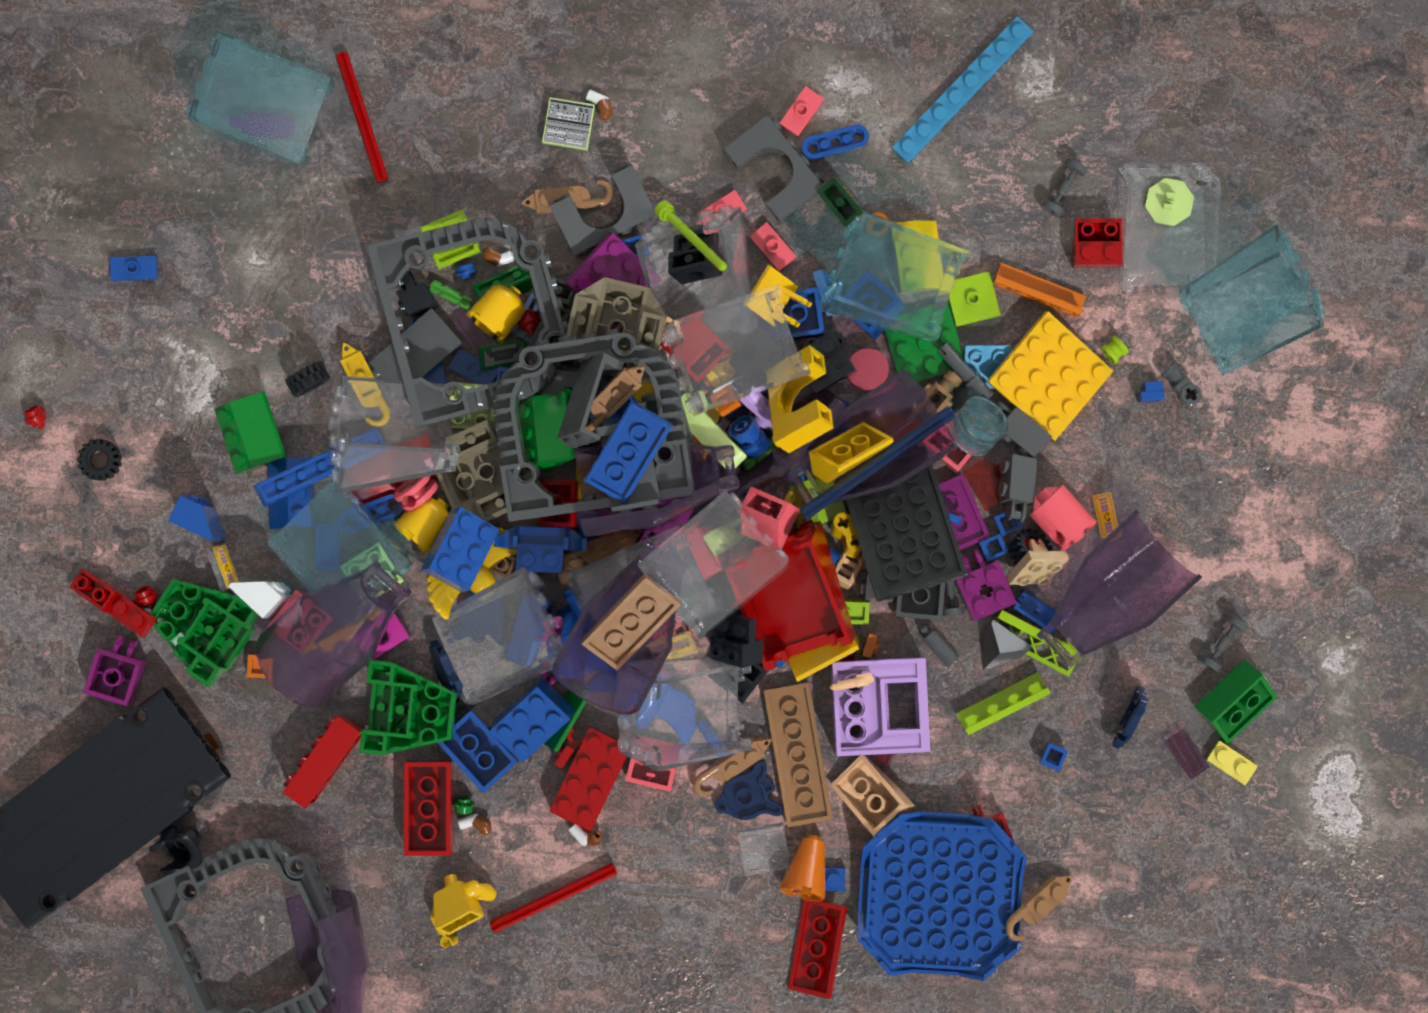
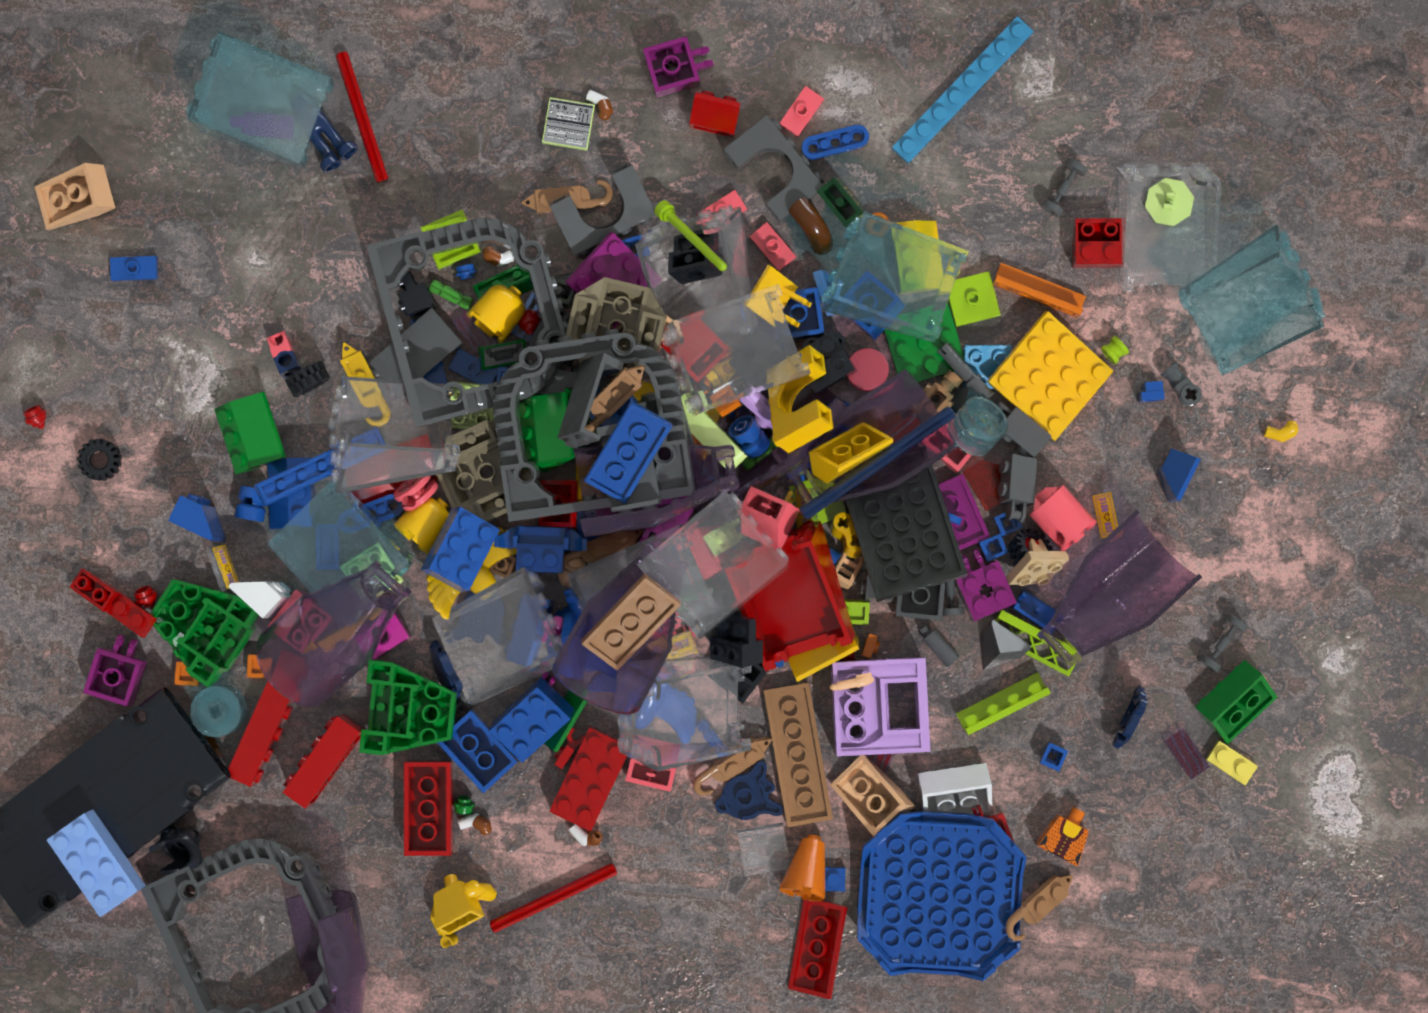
(75, 196): none -> light nougat slope
(96, 862): none -> light blue brick
(182, 676): none -> orange plate
(205, 714): none -> clear light blue wheel
(247, 511): none -> blue wheel
(259, 737): none -> red brick
(283, 354): none -> leg
(345, 149): none -> dark blue piece
(679, 54): none -> magenta hinge
(715, 114): none -> red slope
(812, 225): none -> reddish brown cylinder
(956, 789): none -> white slope
(1065, 837): none -> torso
(1177, 474): none -> blue slope
(1287, 432): none -> yellow arm

